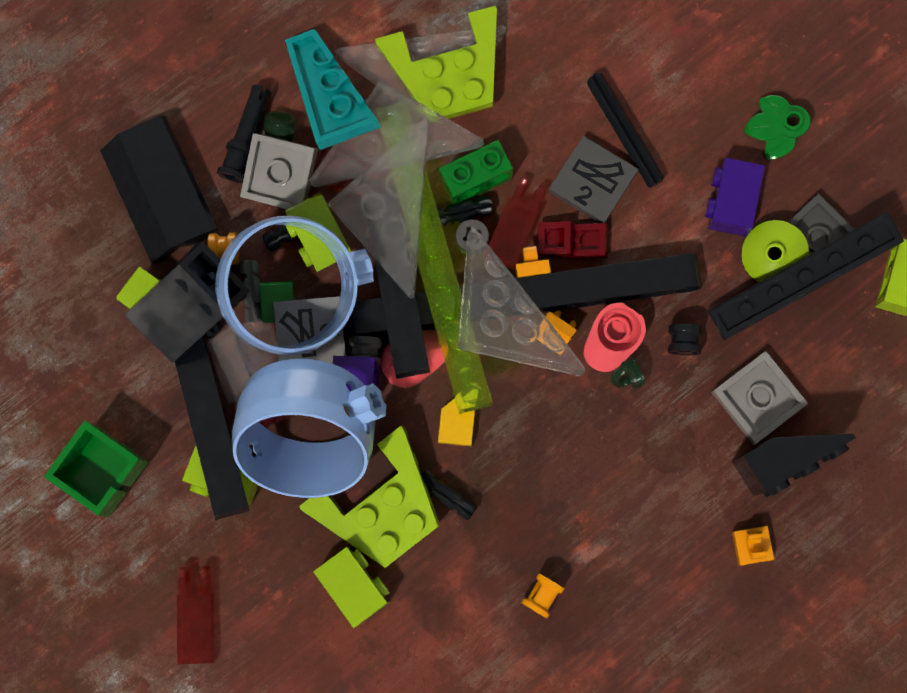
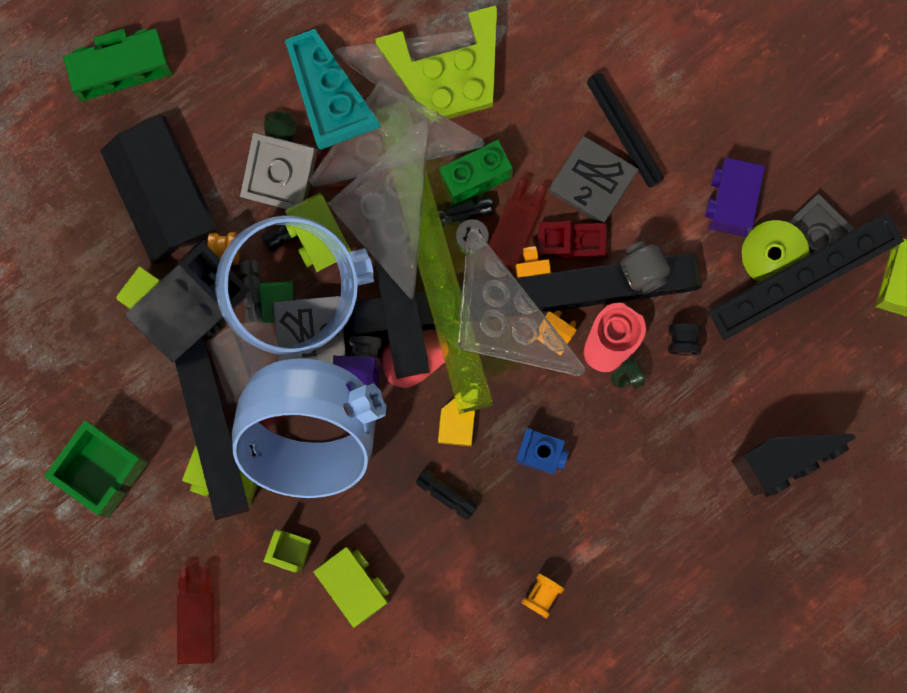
(117, 63): none -> green piece
(239, 147): black pin -> none
(288, 551): none -> lime panel
(390, 517): lime wing -> none
(529, 457): none -> blue brick
(645, 267): none -> dark grey head
(753, 545): light orange tile -> none
(759, 398): light grey tile -> none
(773, 126): green plate -> none

